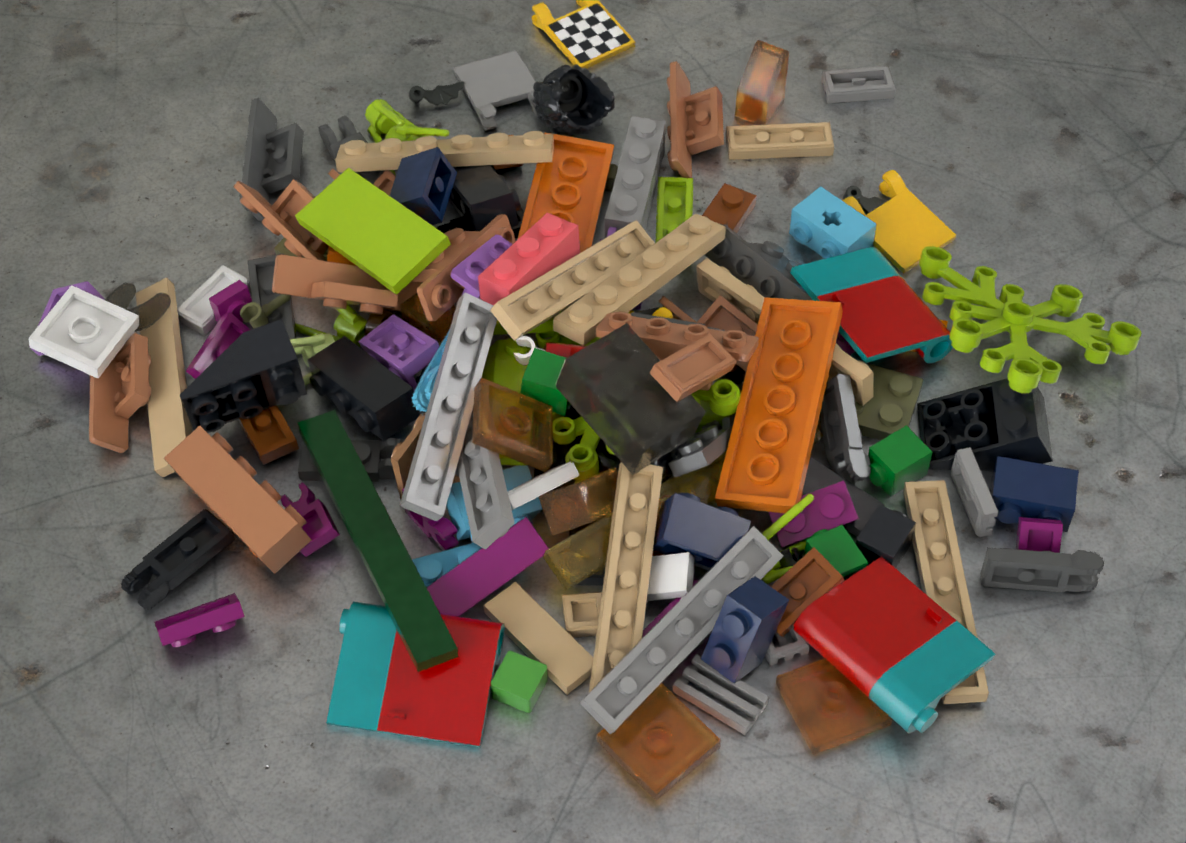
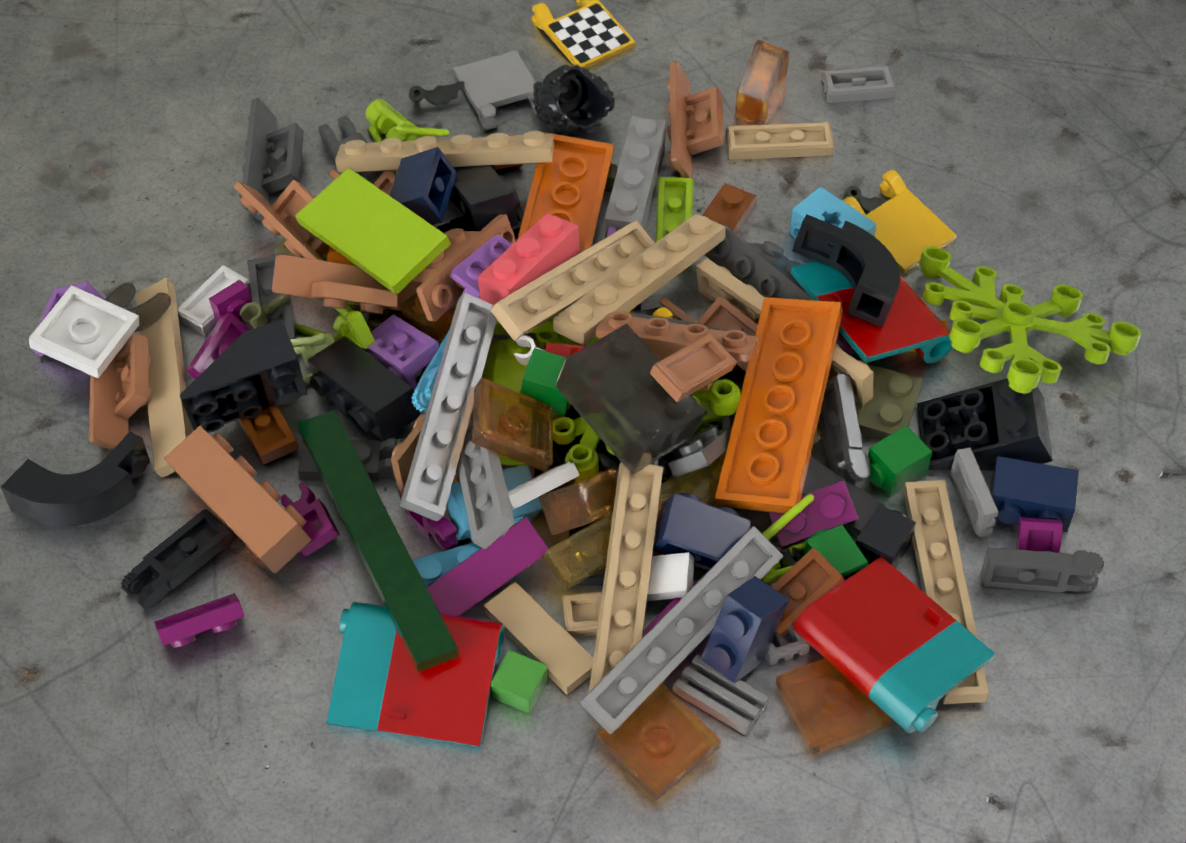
(81, 496): none -> black arch
(356, 329): none -> lime tile
(857, 257): none -> black arch

